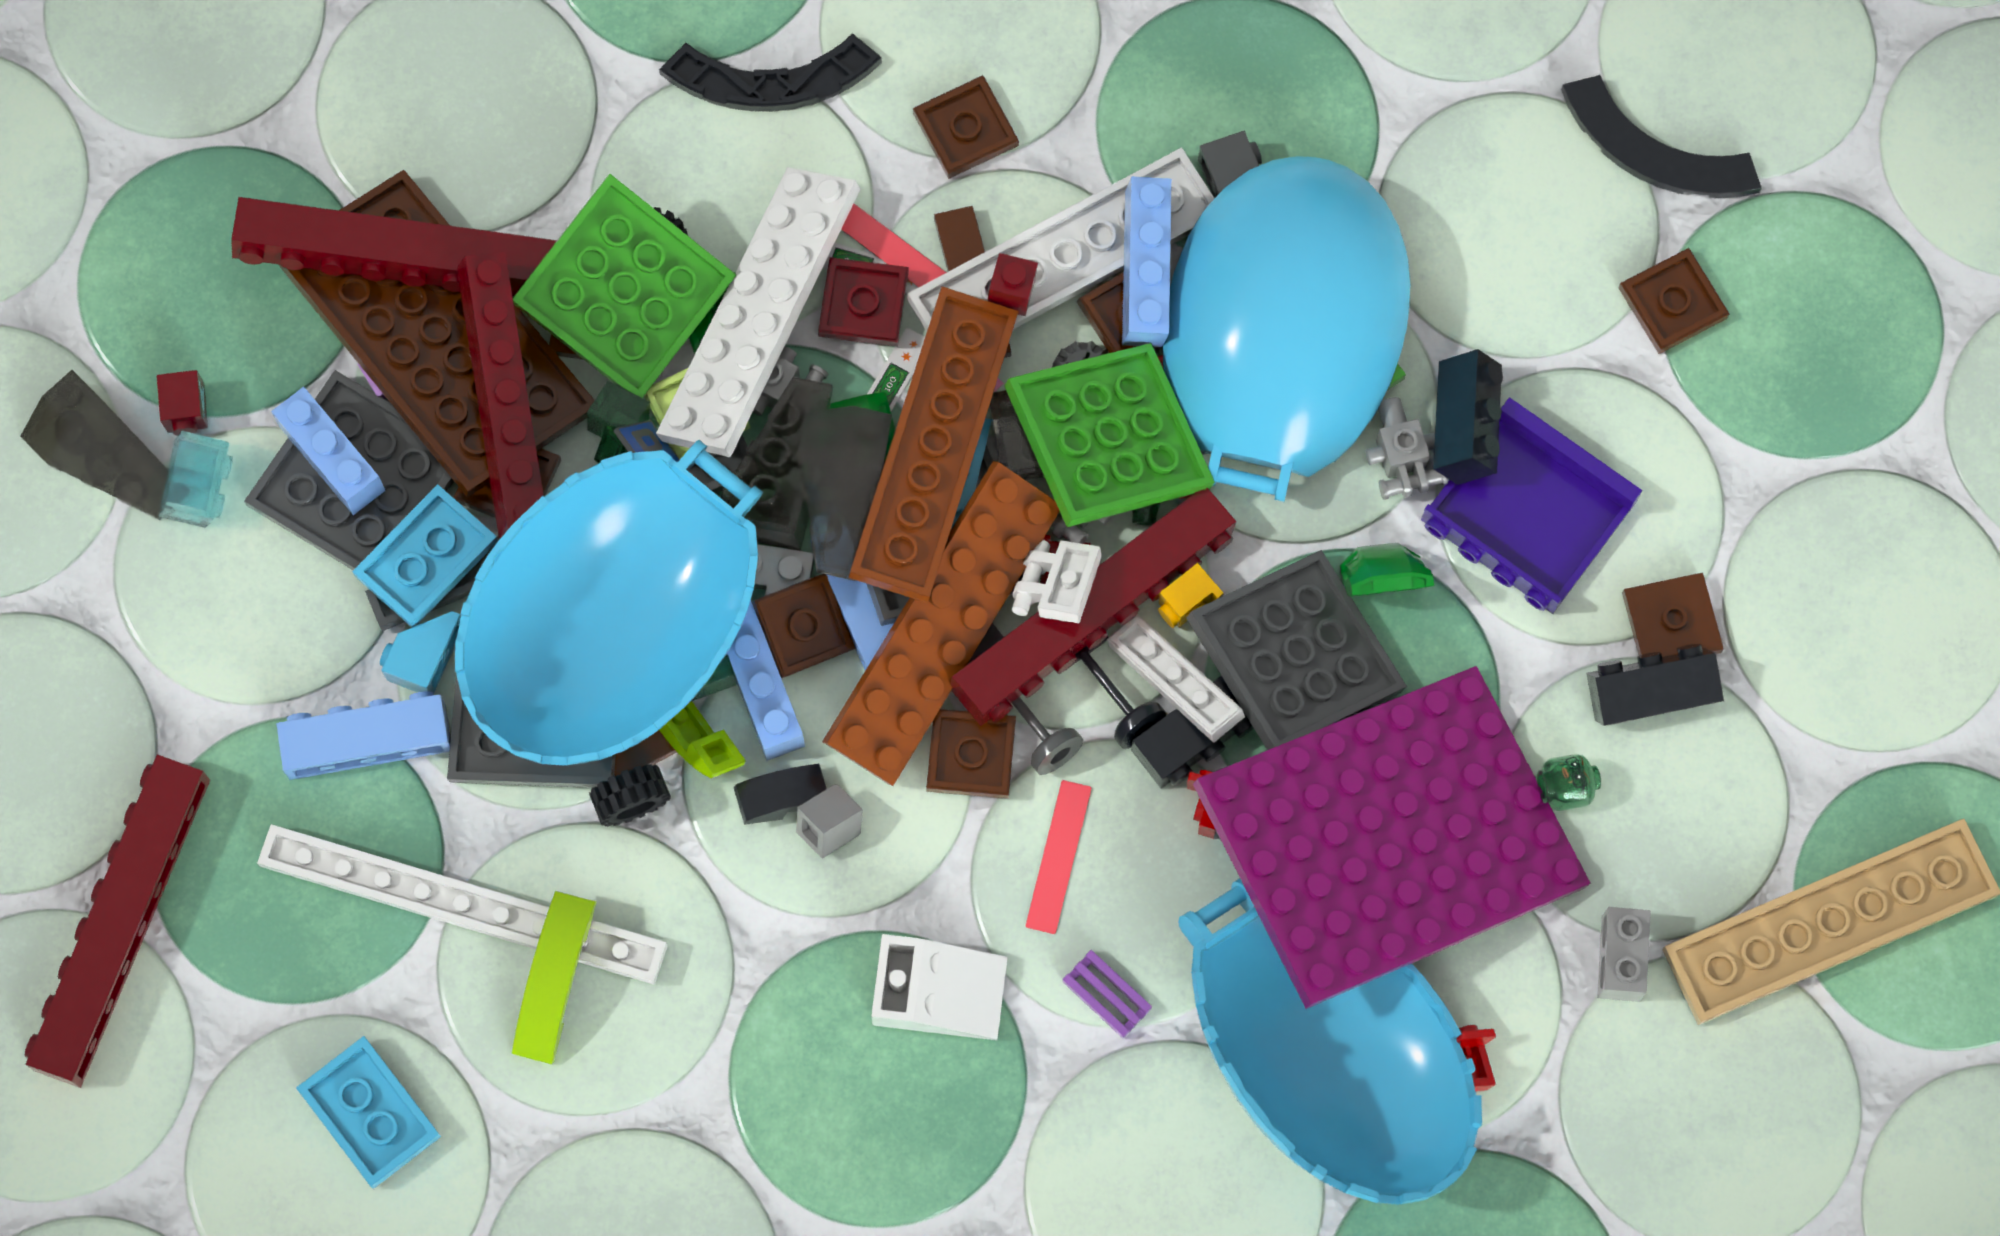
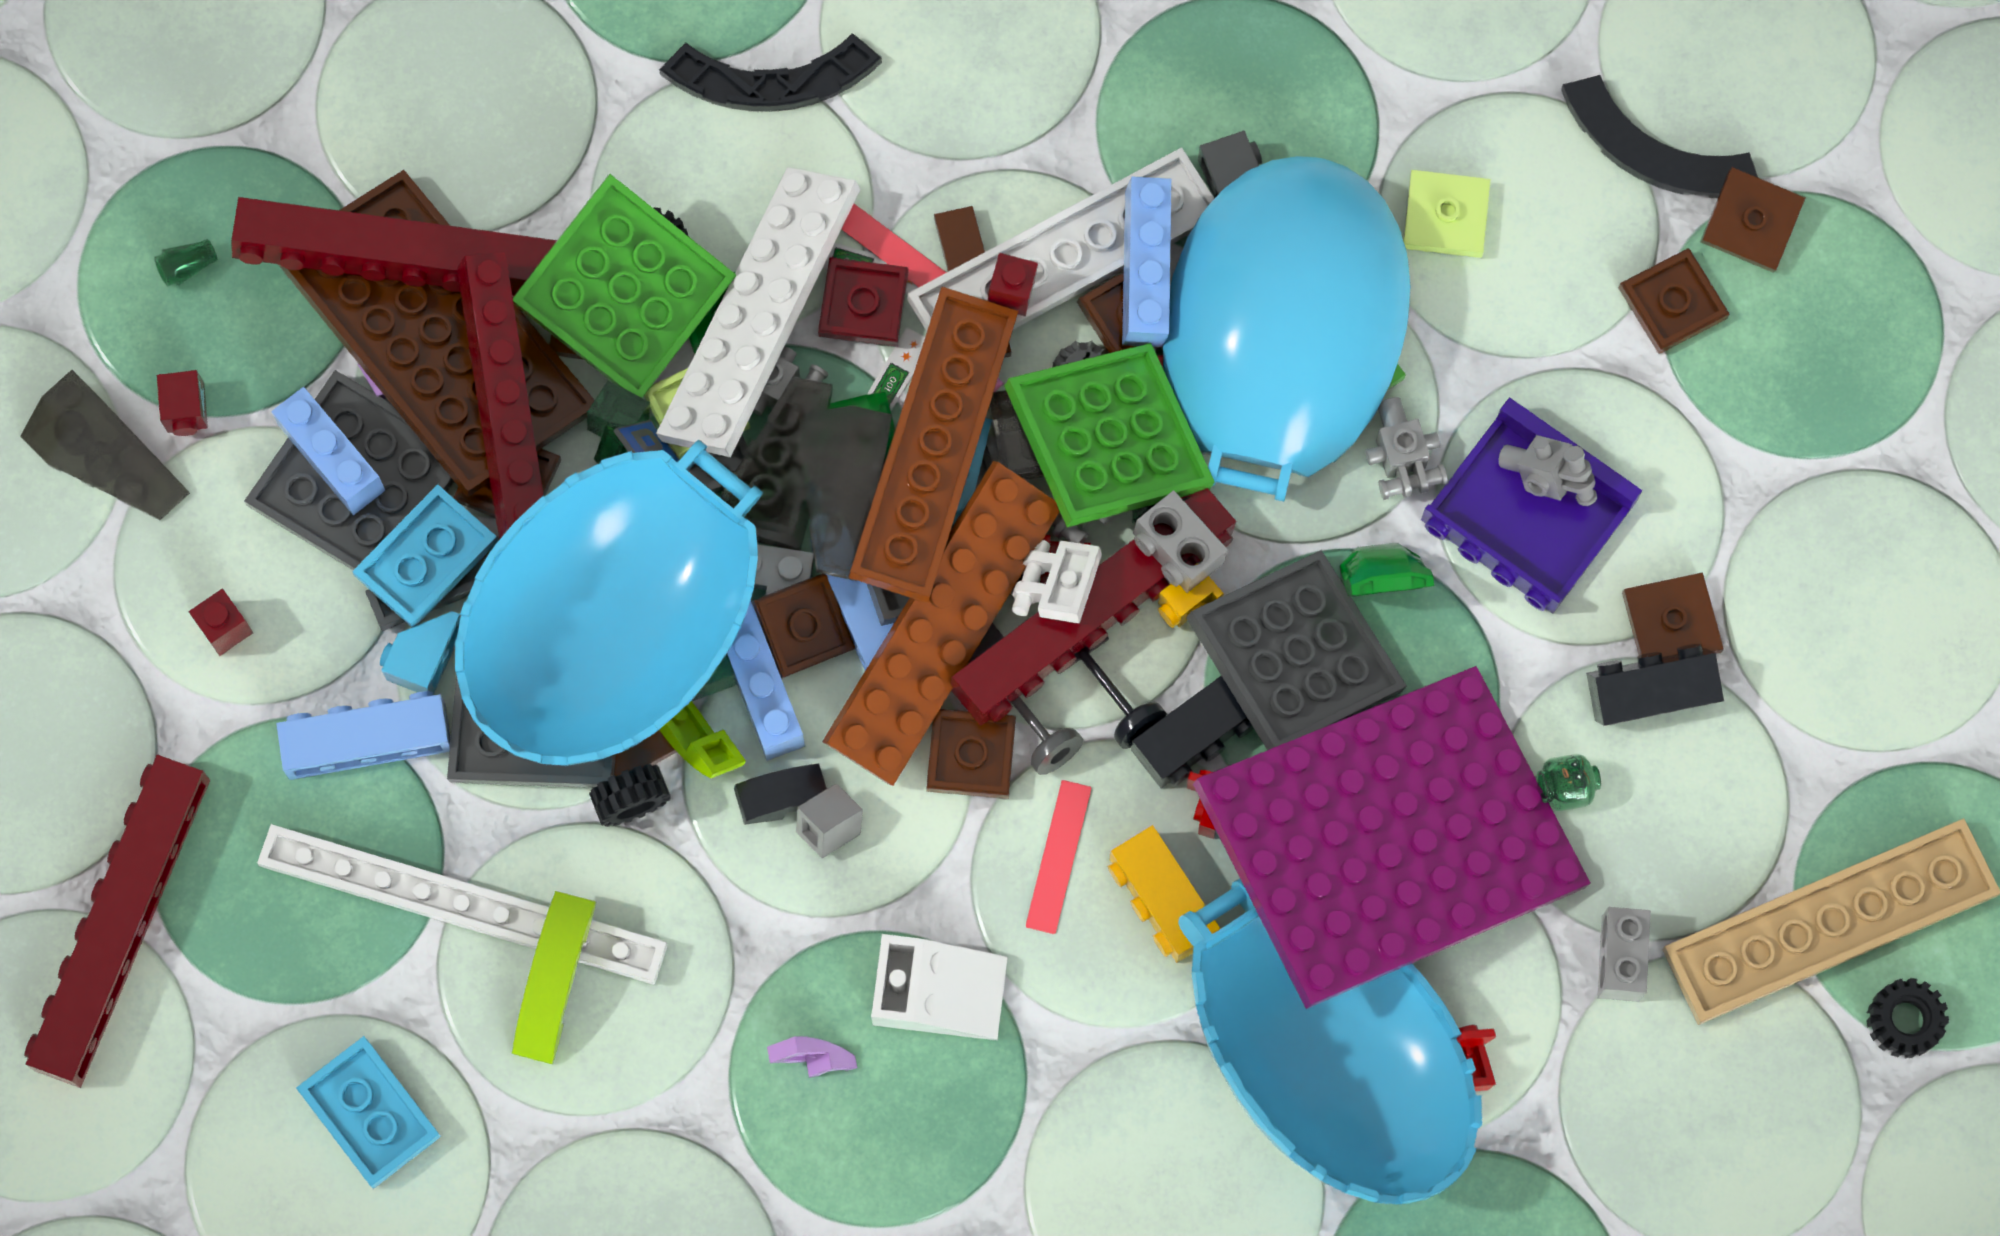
(184, 261): none -> clear green cone
(195, 479): clear light blue brick -> none
(221, 622): none -> dark red brick
(819, 1055): none -> lavender slope
(965, 127): reddish brown tile -> none
(1081, 969): medium lavender tile -> none
(1158, 889): none -> yellow brick
(1176, 678): white tile -> none
(1188, 537): none -> light grey brick
(1446, 213): none -> yellowish green plate
(1467, 417): black brick -> none
(1551, 469): none -> light grey piece
(1752, 219): none -> reddish brown plate
(1929, 1006): none -> black tyre

